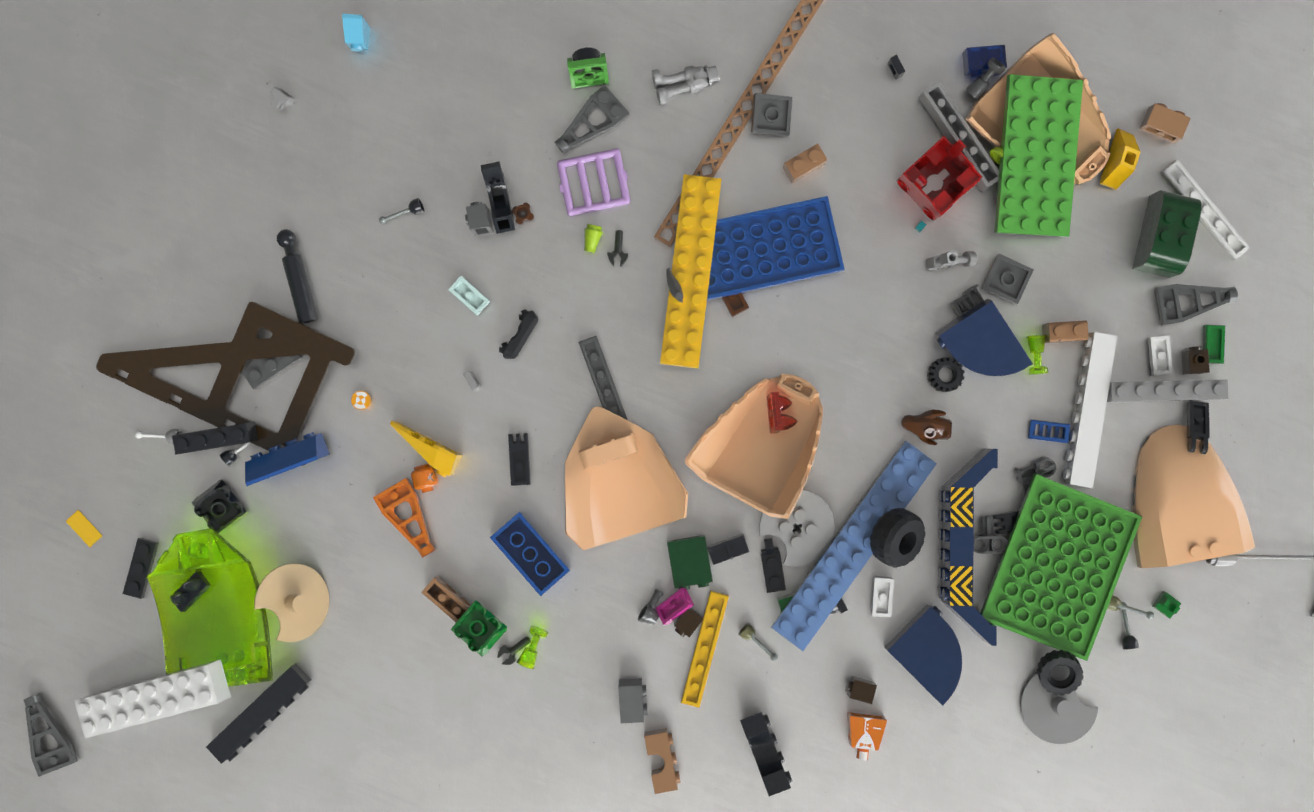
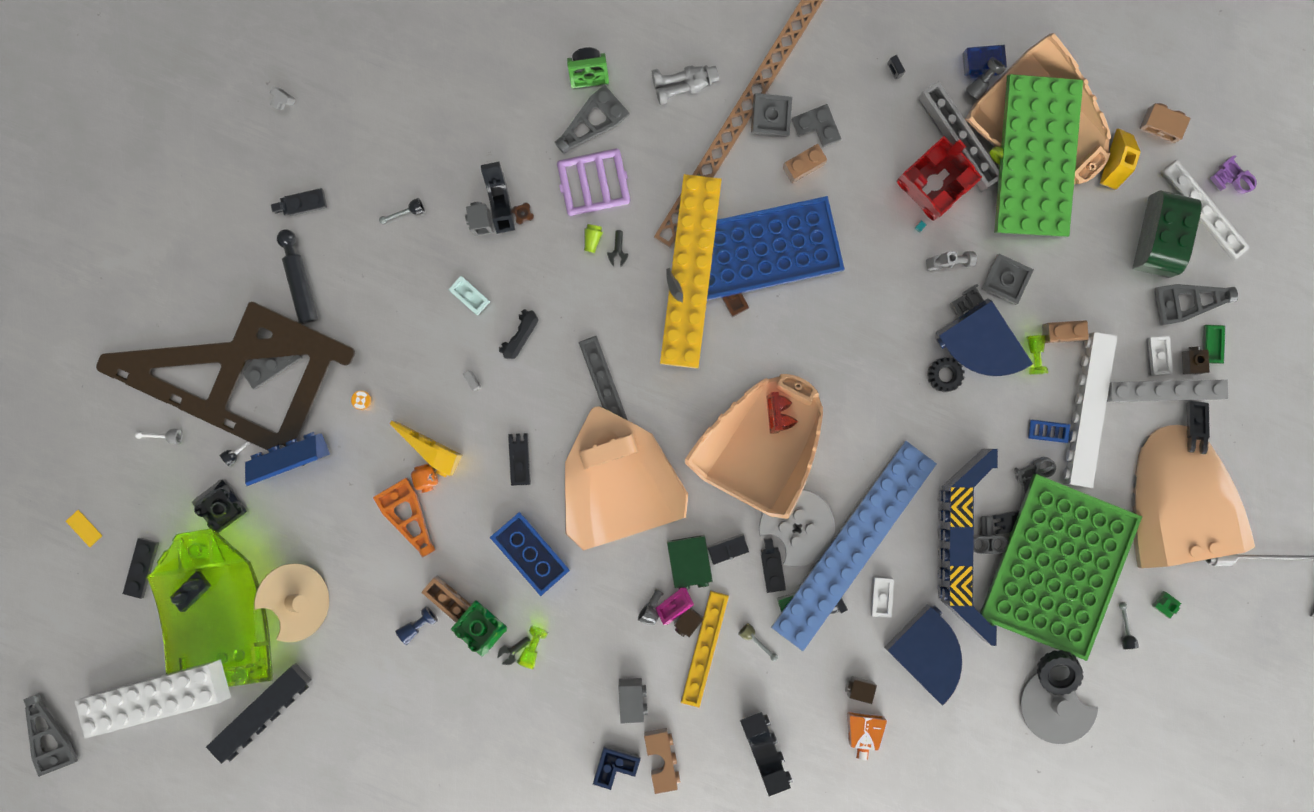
(215, 438): black brick -> none
(300, 203): none -> black hinge
(356, 32): medium azure slope -> none
(410, 630): none -> dark blue piece
(612, 762): none -> dark blue brick
(819, 120): none -> dark grey plate
(897, 537): black tyre -> none
(928, 426): reddish brown animal -> none
(1115, 604): hinge -> none
(1230, 172): none -> medium lavender piece

